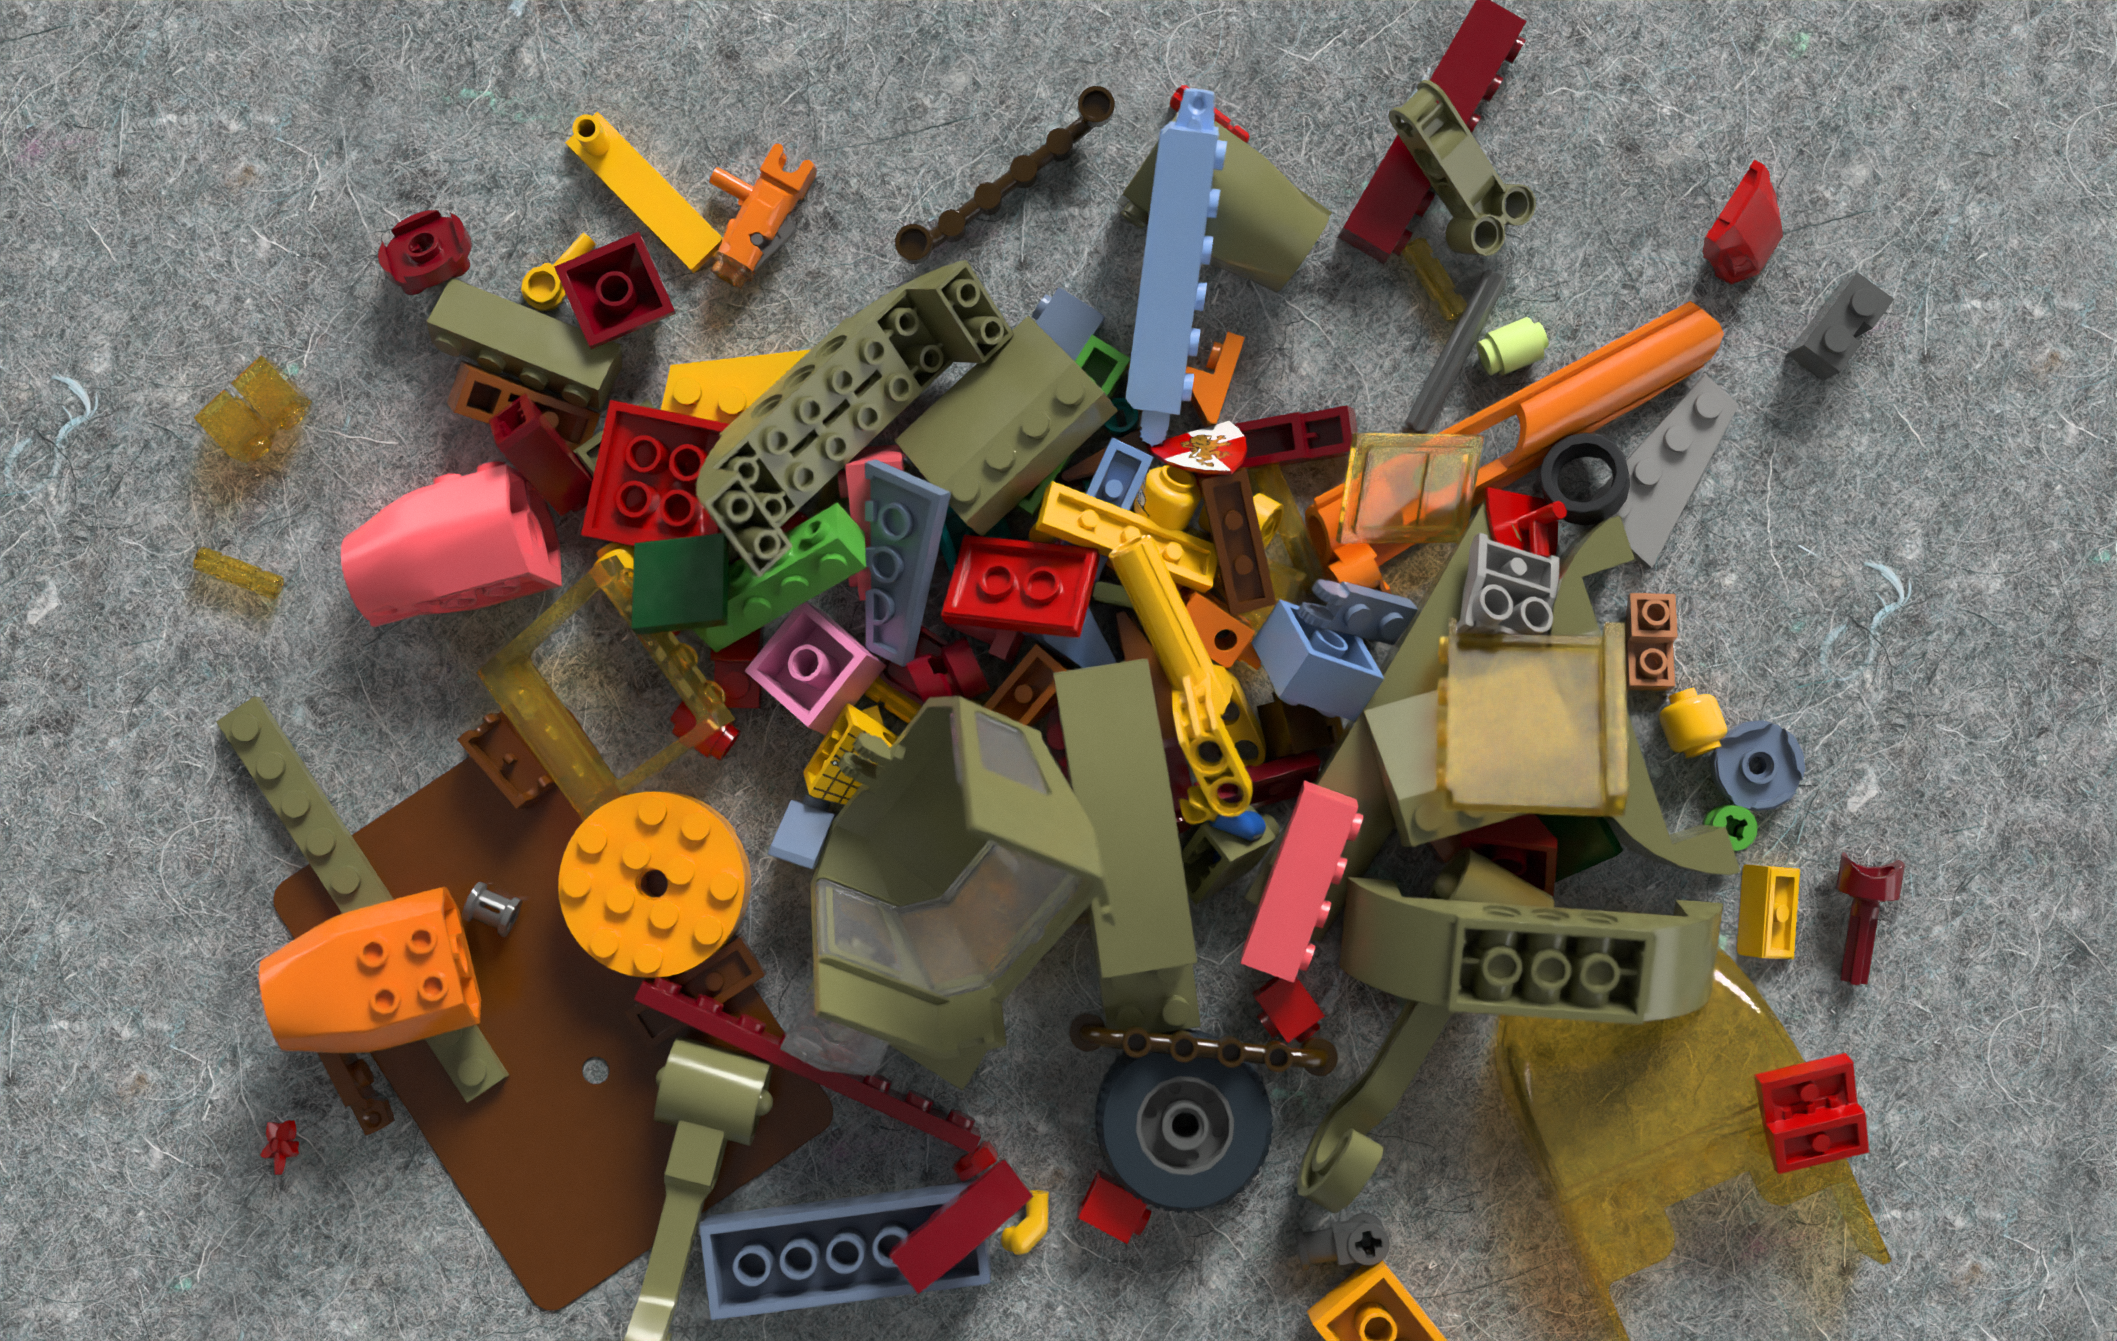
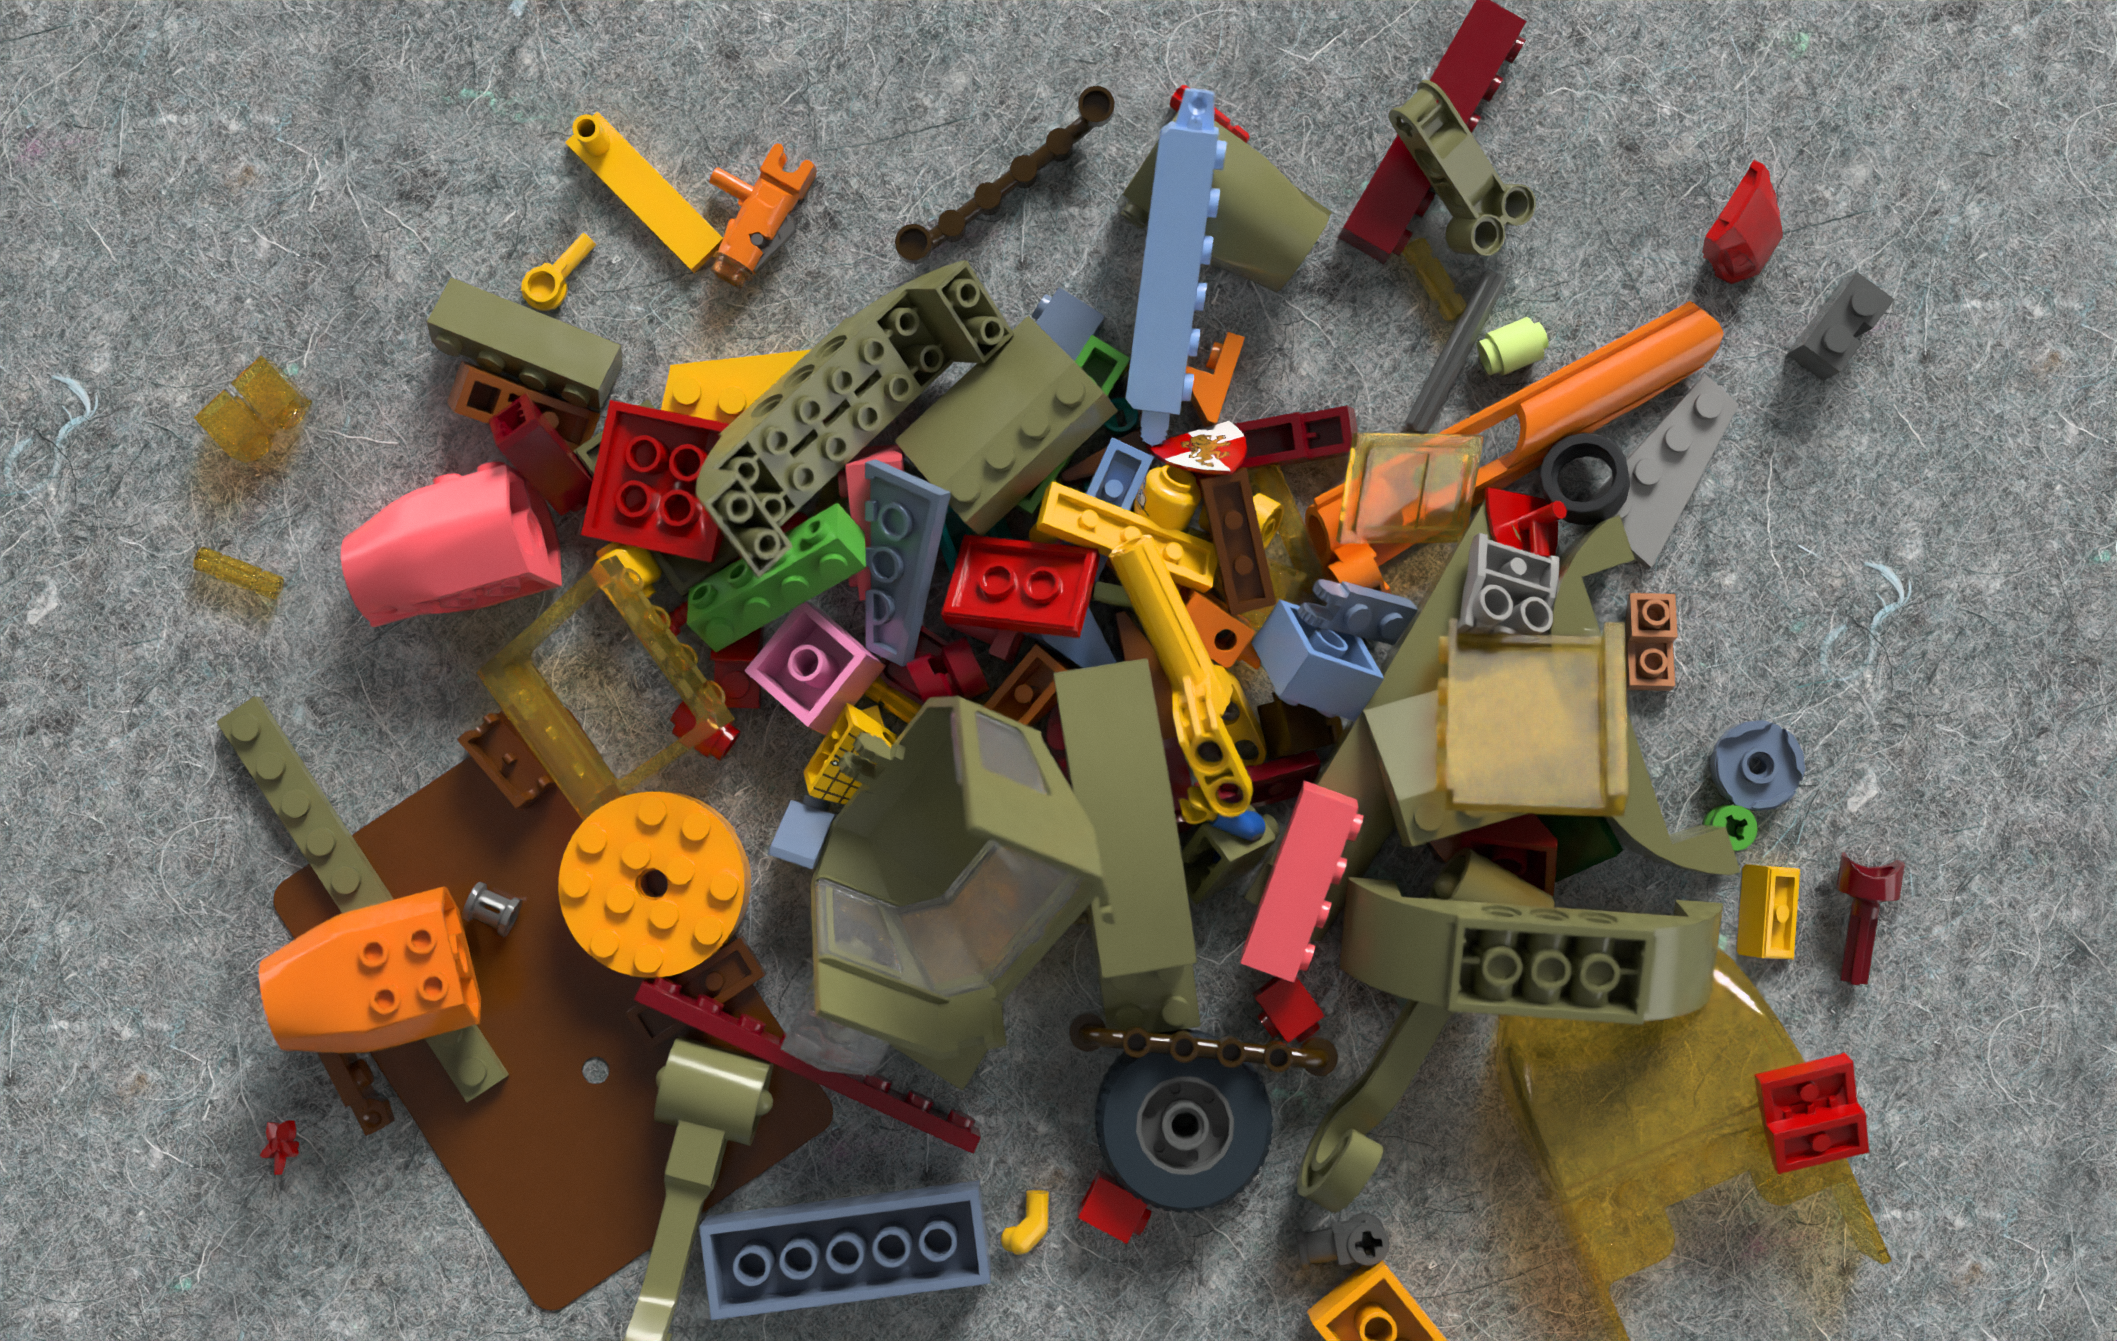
(417, 270): dark red plate -> none
(615, 290): dark red slope -> none
(680, 584): dark green tile -> none
(960, 1226): dark red slope -> none
(973, 1164): red tile -> none
(1693, 723): yellow head -> none

